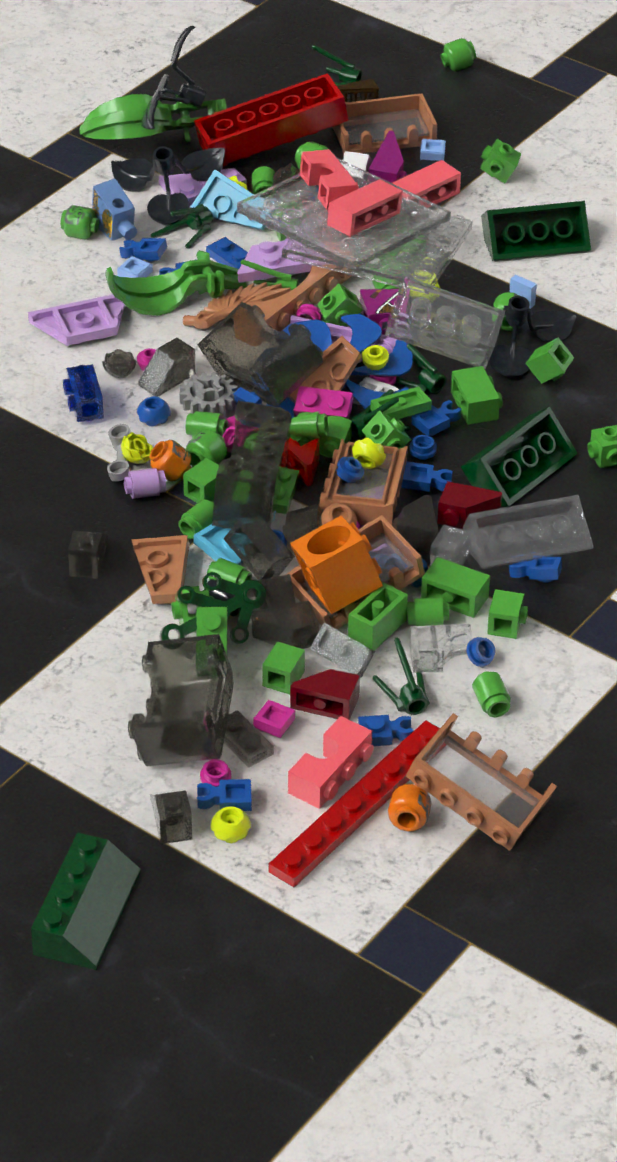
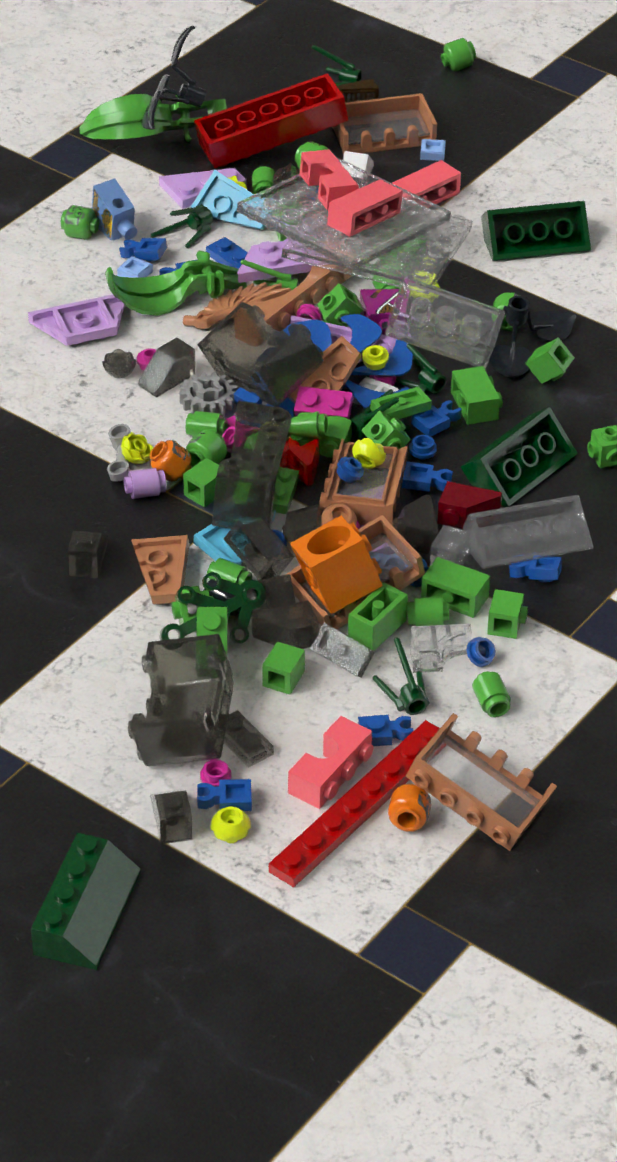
(84, 393): clear blue brick -> none
(134, 174): black plant -> none
(153, 411): blue plate -> none
(196, 518): bright green brick -> none
(274, 718): dark pink plate -> none
(326, 694): dark red slope -> none
(388, 161): magenta slope -> none
(500, 160): bright green brick -> none
(523, 288): light blue tile -> none

